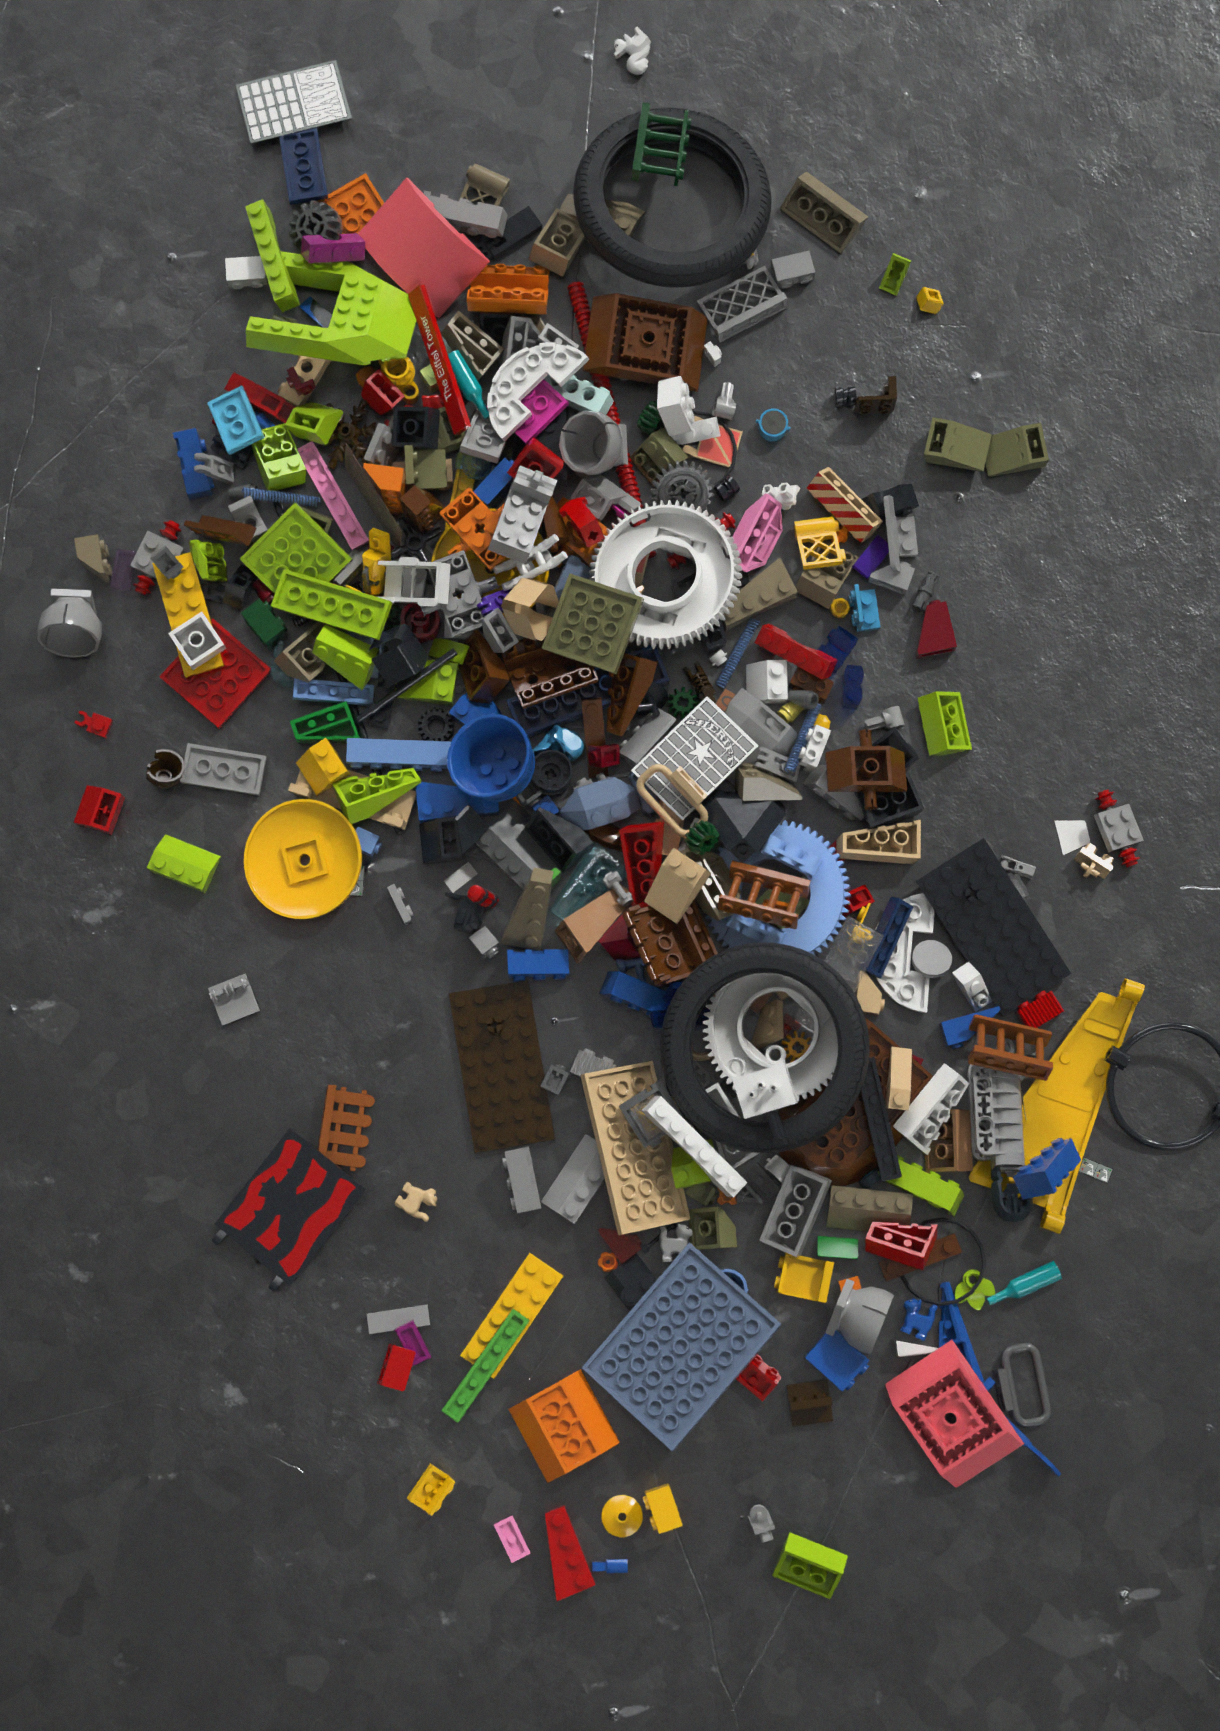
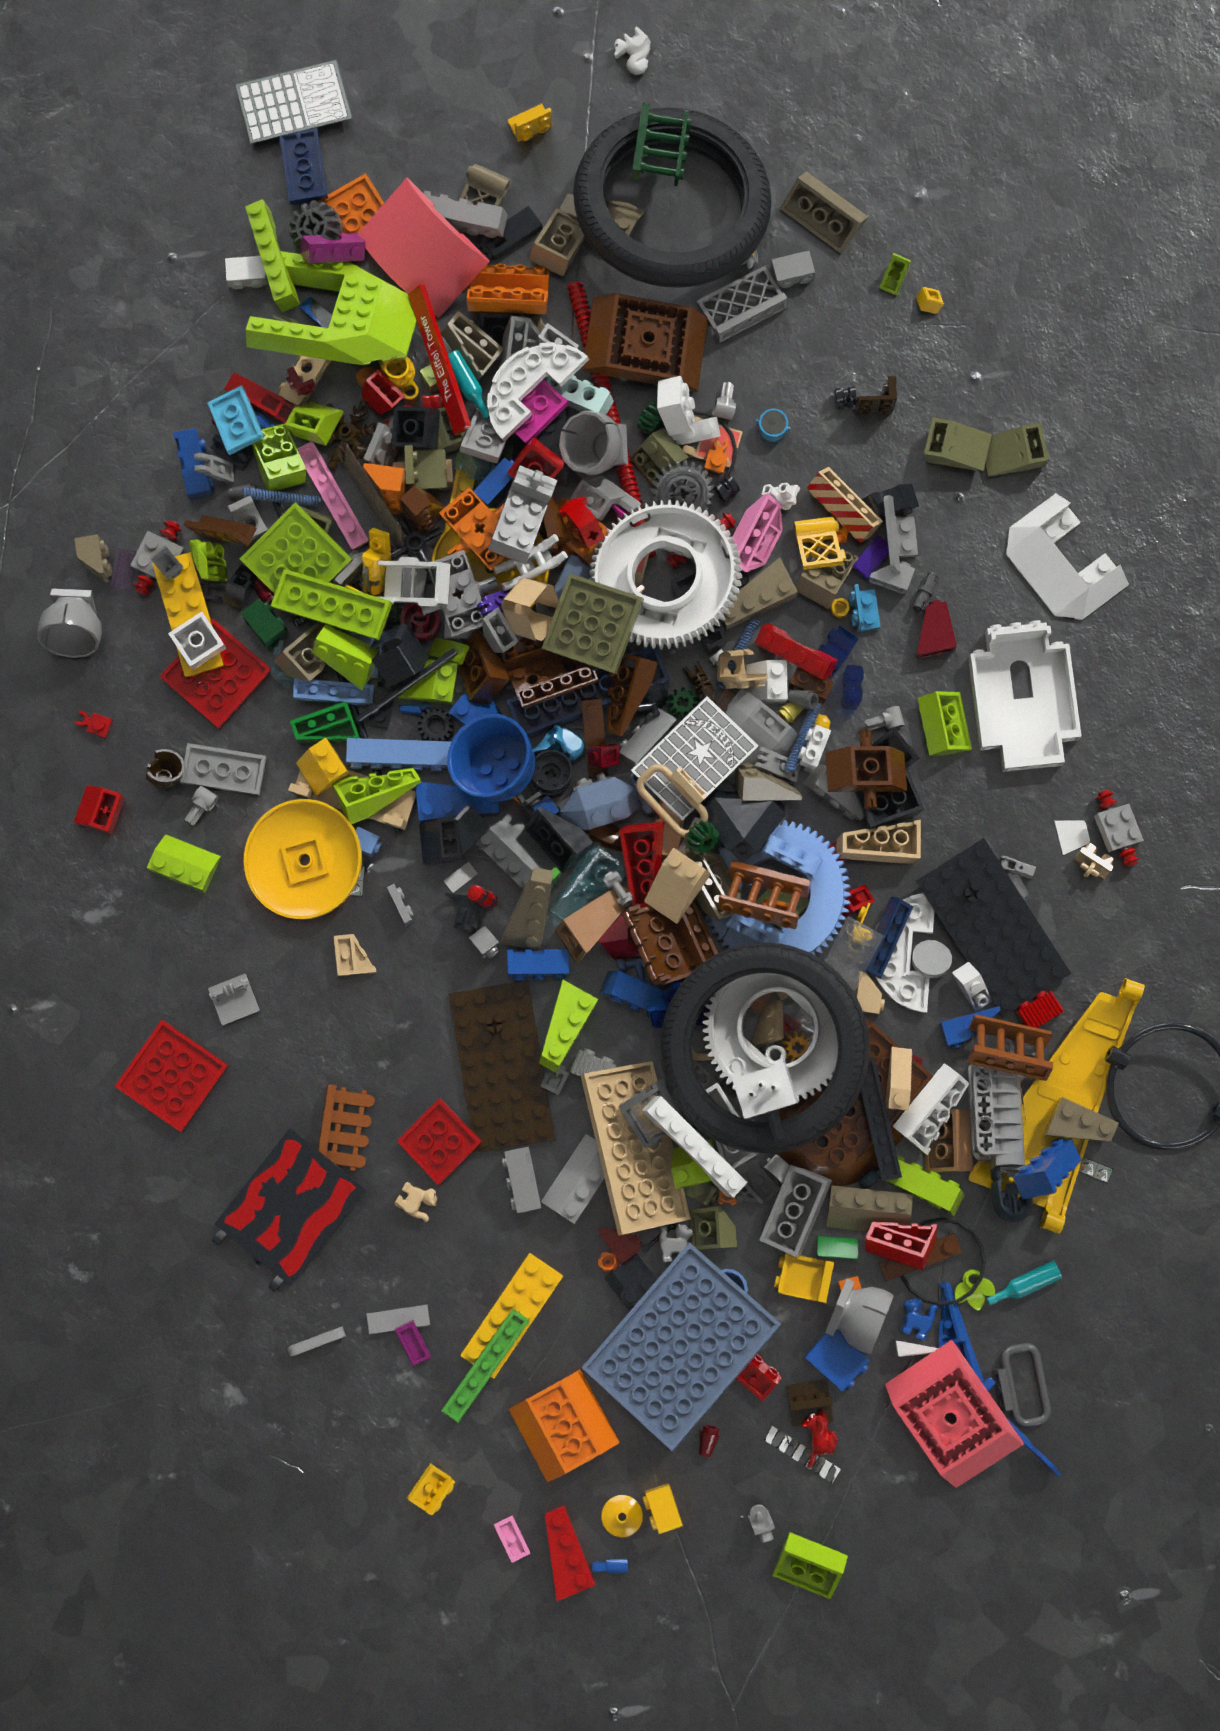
(171, 1076): none -> red plate
(203, 801): none -> light grey axle
(316, 1341): none -> light grey beam
(351, 957): none -> tan wing
(396, 1367): red panel -> none
(414, 708): none -> blue bar
(439, 1141): none -> red plate
(531, 122): none -> yellow bracket
(568, 1019): none -> lime wedge
(708, 1438): none -> dark red cone
(713, 353): white plate -> none
(716, 458): none -> orange plate
(739, 678): none -> tan piece
(801, 1454): none -> sticker
(822, 1439): none -> red animal
(1025, 728): none -> white panel
(1050, 573): none -> white slope
(1079, 1122): none -> dark tan wedge

